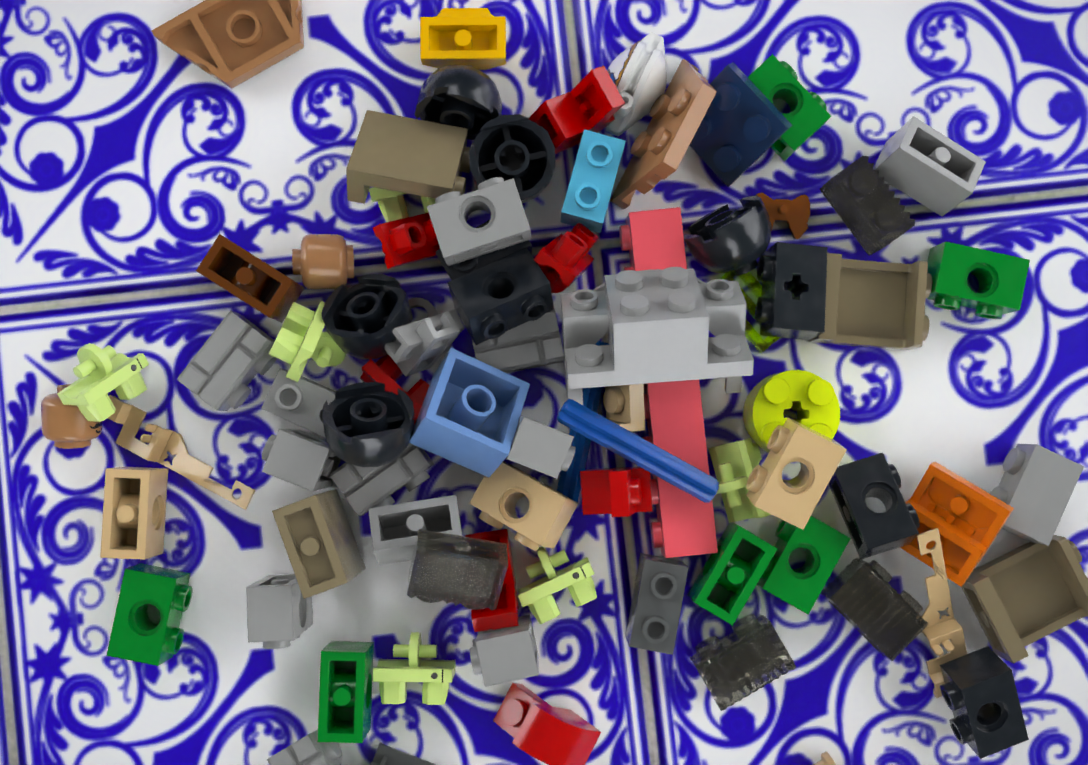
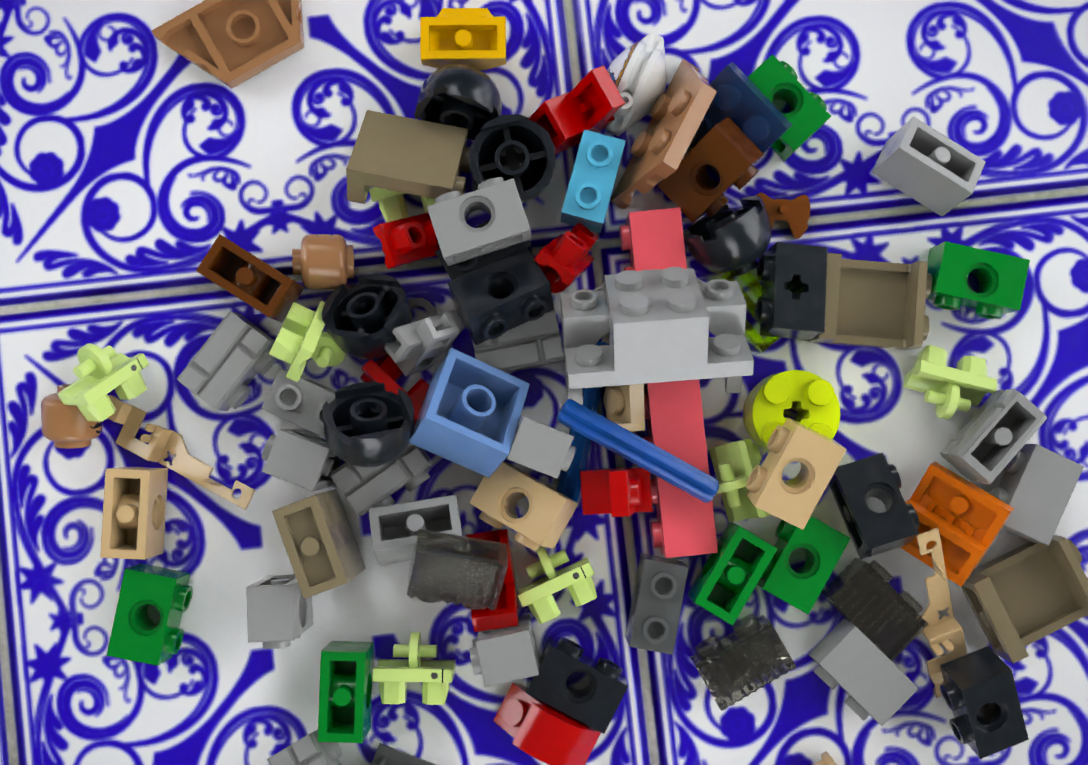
(591, 705): none -> black brick
(729, 153): none -> reddish brown brick
(863, 672): none -> light grey brick
(867, 205): clear smoke brick -> none
(946, 386): none -> yellowish green hips
(993, 435): none -> light grey brick

